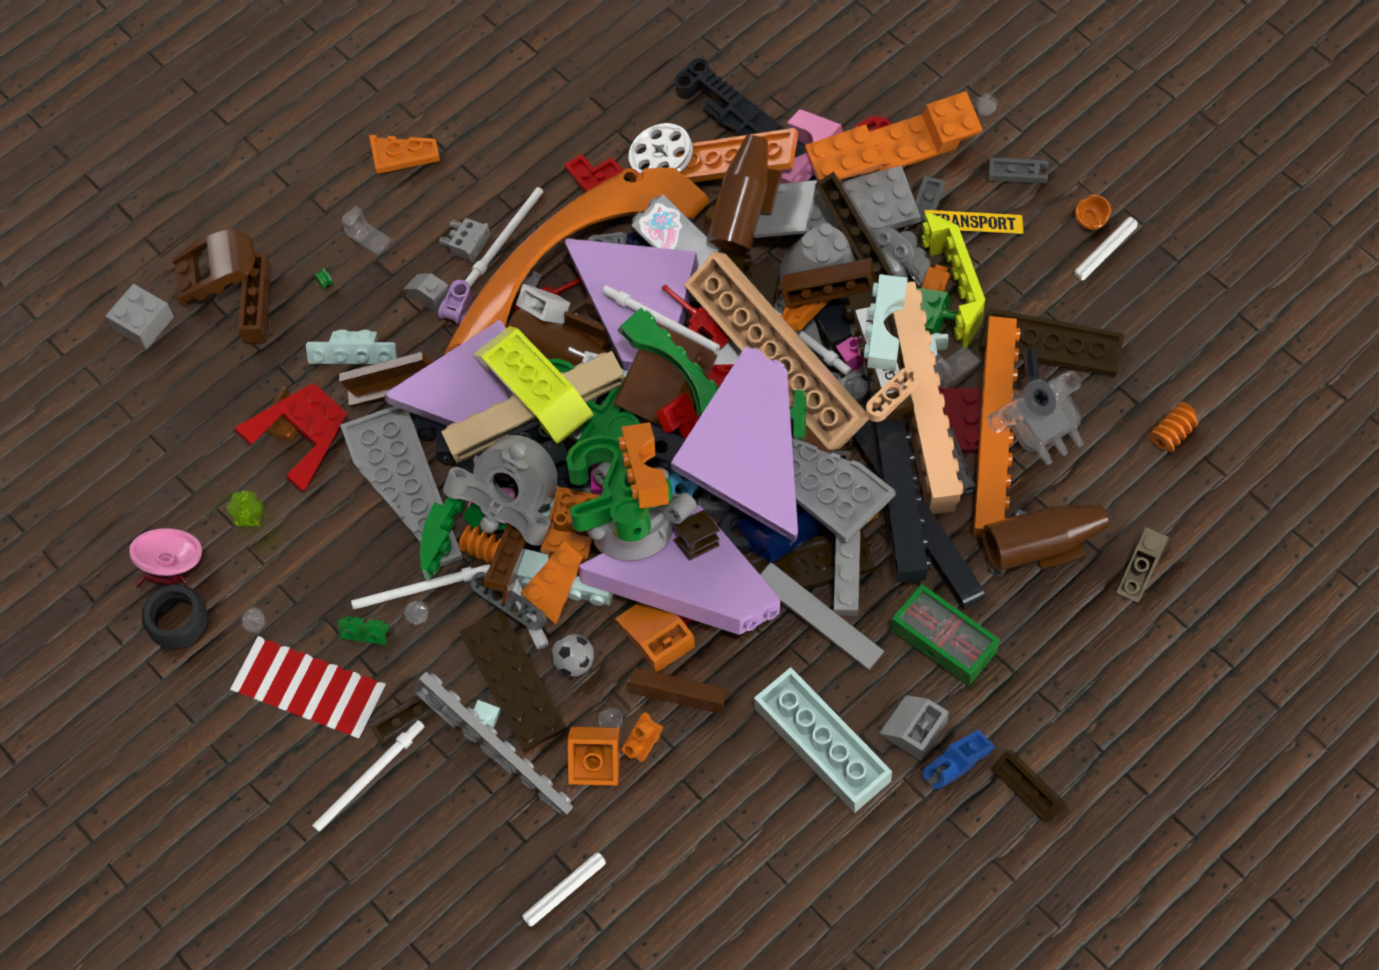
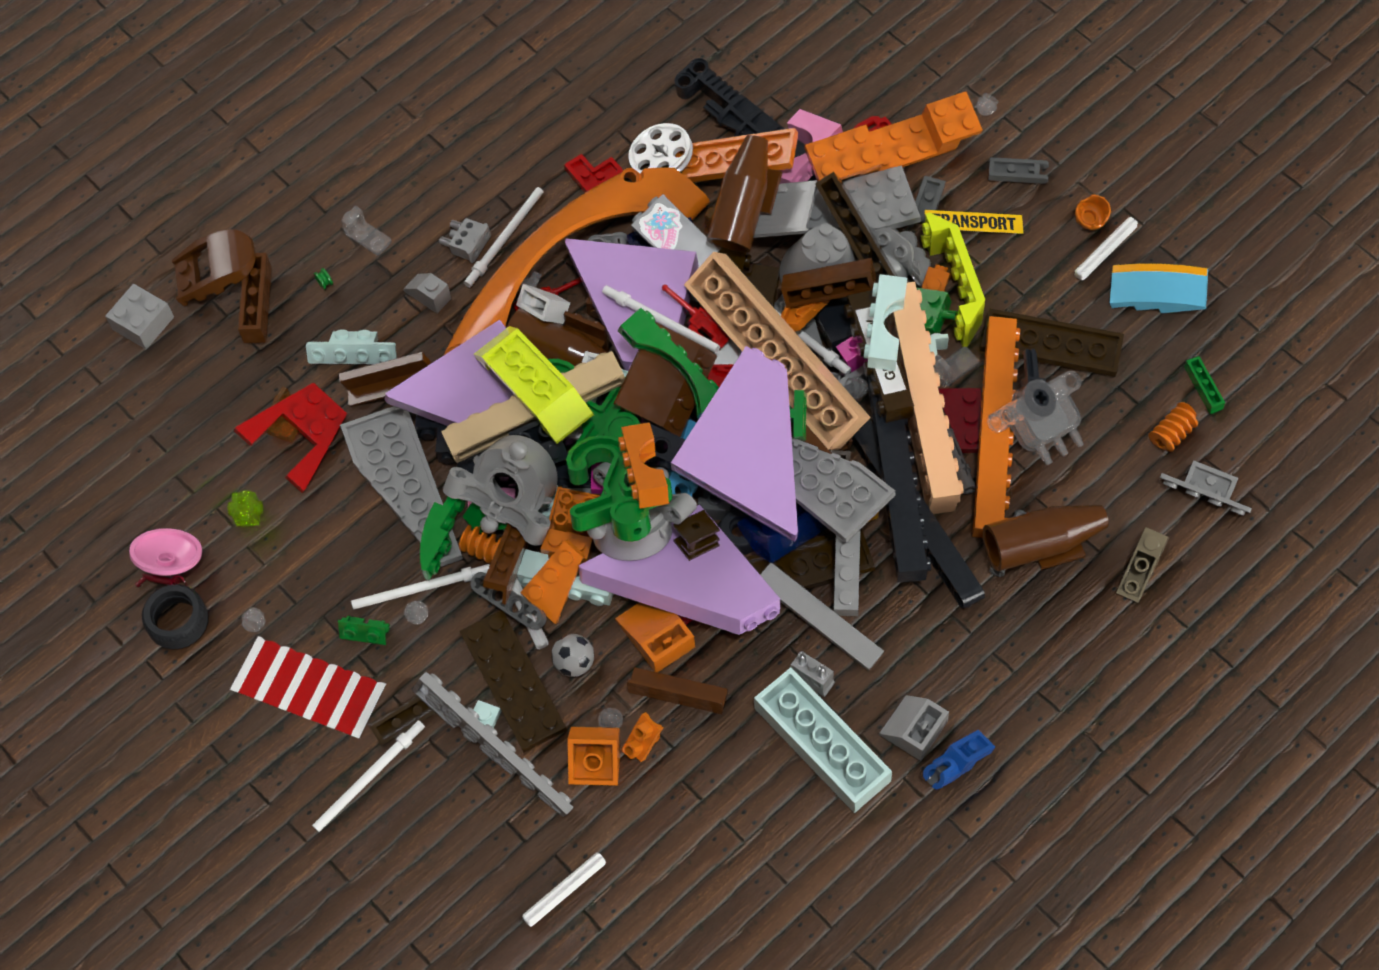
(398, 154): orange wing -> none
(454, 305): lavender piece -> none
(679, 414): red plate -> none
(813, 673): none -> light grey piece
(890, 404): light nougat beam -> none
(945, 634): brick -> none
(1027, 785): dark brown slope -> none
(1159, 287): none -> medium azure slope
(1204, 385): none -> green piece
(1211, 483): none -> light grey bracket

